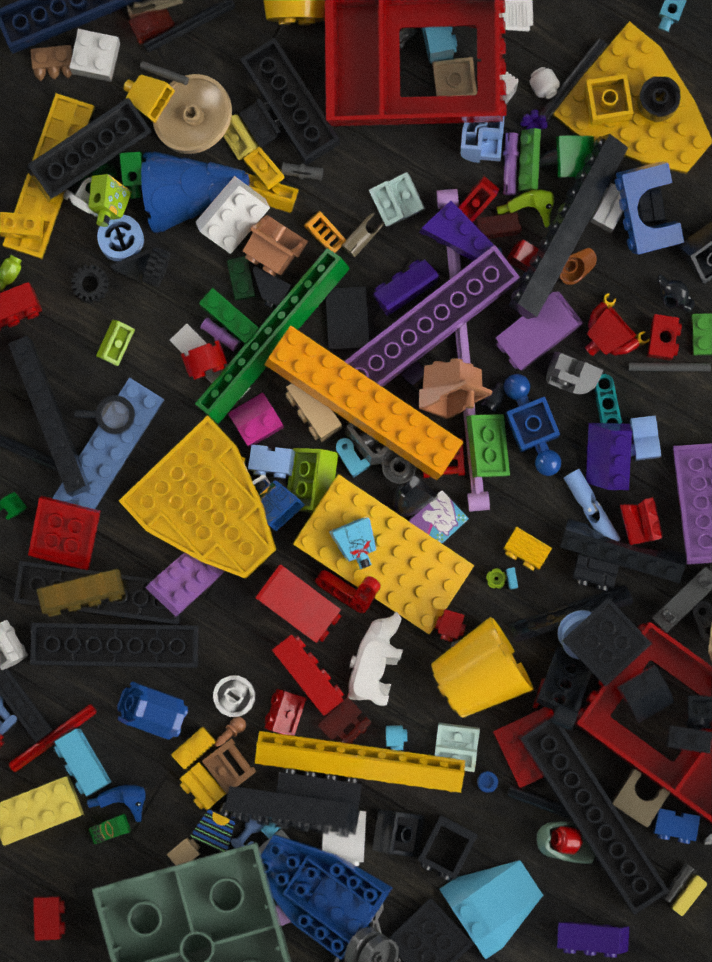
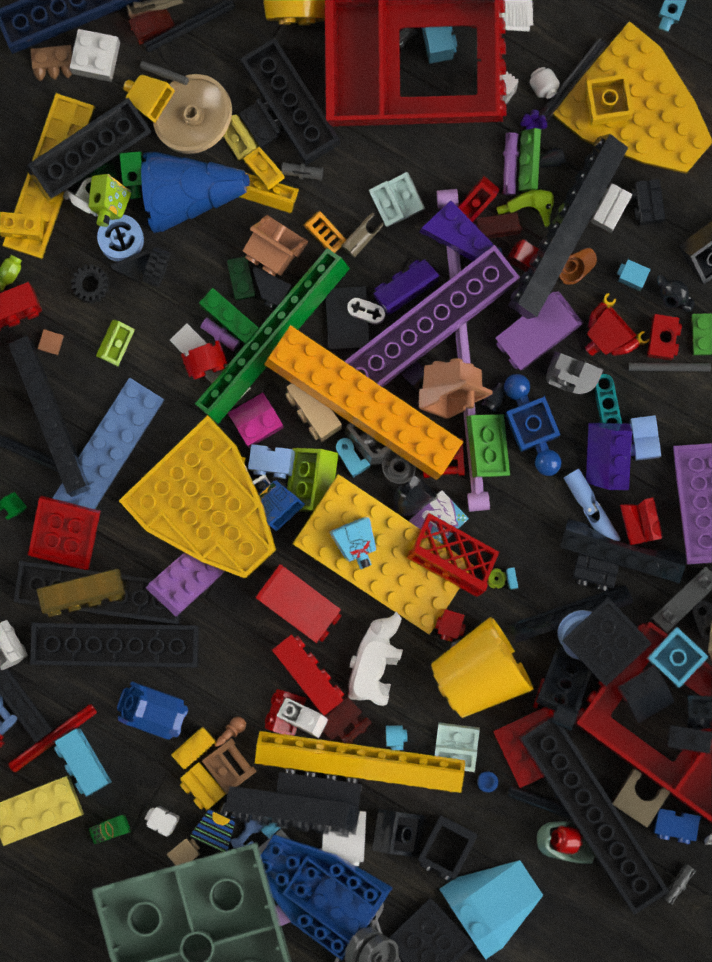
(48, 918): red brick -> none
(50, 342): none -> nougat tile
(113, 414): piece -> none
(130, 795): blue animal -> none
(160, 819): none -> white brick
(232, 214): white brick -> none
(234, 696): white brick -> none
(302, 717): none -> white slope
(356, 599): red beam -> none
(368, 306): none -> white beam
(448, 570): none -> red fence
(454, 77): tan tile -> none
(482, 141): light blue brick -> none
(527, 548): yellow brick -> none
(572, 154): green slope -> none
(592, 938): dark purple wedge -> none
(632, 186): arch -> none
(633, 274): none -> medium azure brick
(656, 87): black brick -> none
(677, 657): none -> medium azure brick
(689, 895): light yellow slope -> none

